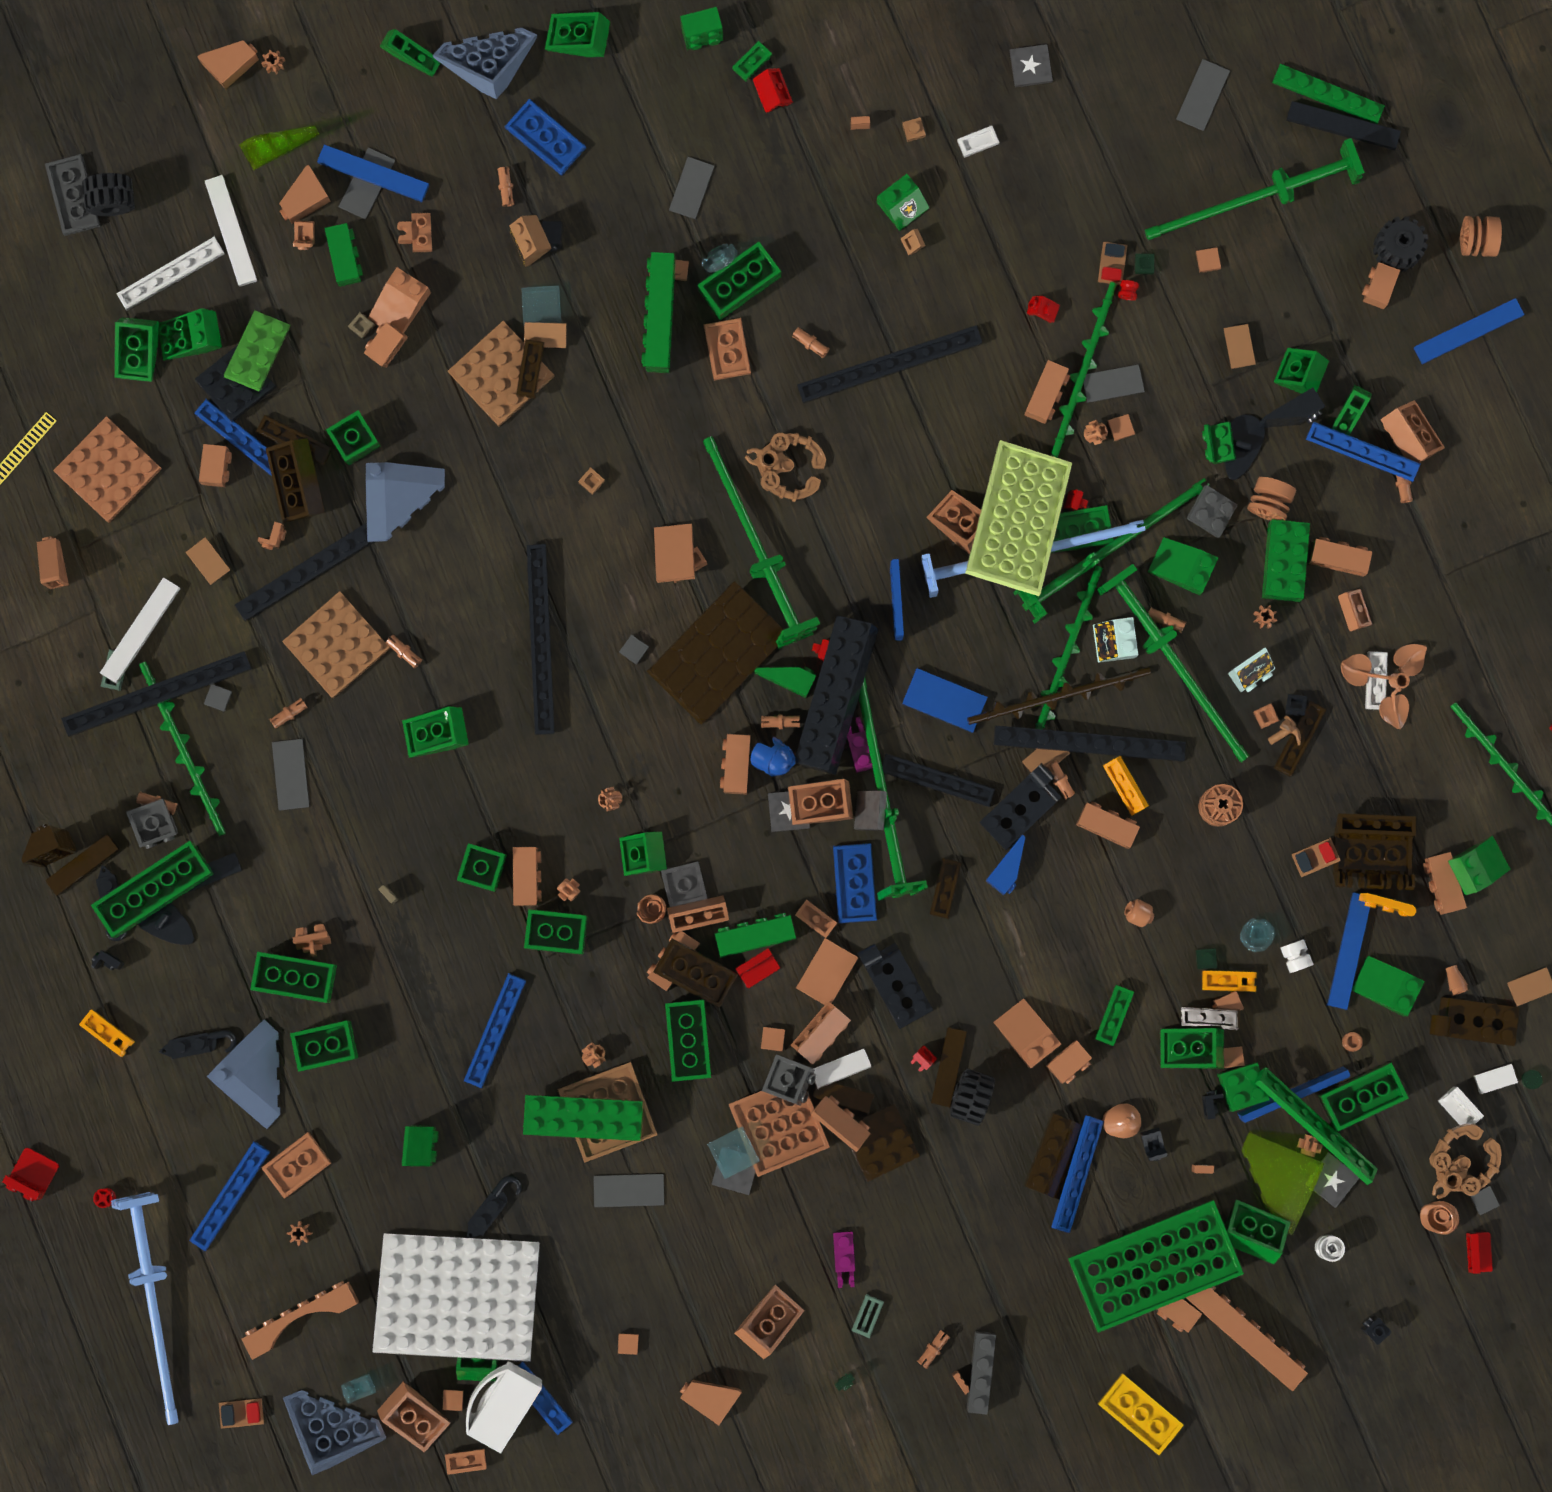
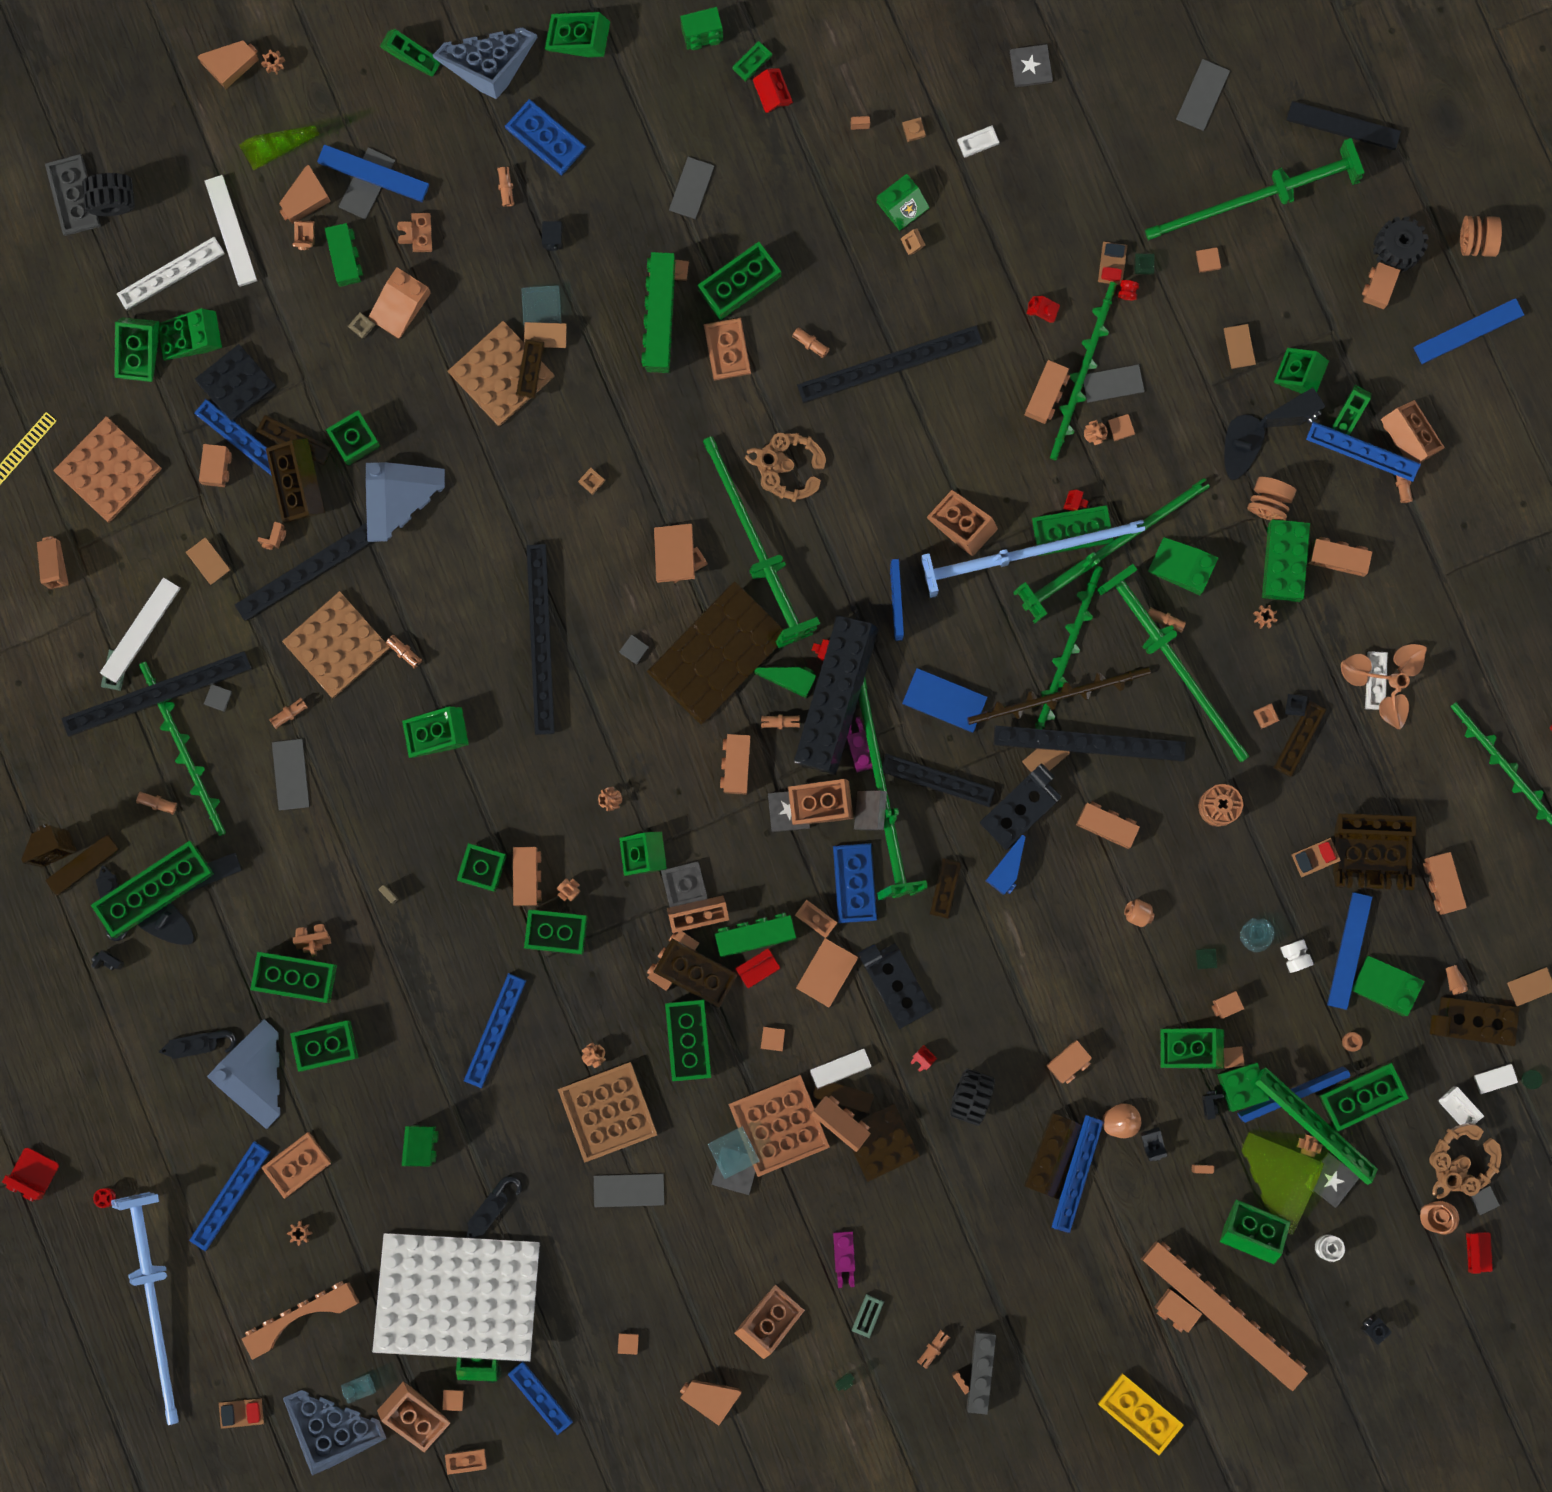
(106, 1032): light orange plate -> none
(152, 823): dark grey plate -> none
(257, 350): bright green plate -> none
(385, 344): nougat brick -> none
(501, 1405): white piece -> none
(529, 238): medium nougat slope -> none
(583, 1117): green brick -> none
(651, 909): nougat hair -> none
(719, 258): clear light blue tile -> none
(773, 760): blue helmet -> none
(789, 1080): dark grey plate -> none
(820, 1032): nougat brick -> none
(948, 1067): dark brown tile -> none
(1019, 518): yellowish green plate -> none
(1027, 1033): nougat slope -> none
(1060, 779): nougat pin -> none
(1114, 1015): green plate -> none
(1115, 640): slope -> none
(1125, 785): light orange plate -> none
(1135, 1241): green piece -> none
(1210, 1017): tile -> none
(1212, 511): dark grey plate -> none
(1219, 443): green bracket -> none
(1228, 981): light orange plate -> none
(1252, 670): slope -> none
(1288, 726): medium nougat plant -> none
(1328, 94): green plate -> none
(1354, 610): nougat slope -> none
(1388, 904): light orange plate -> none
(1479, 866): green slope -> none

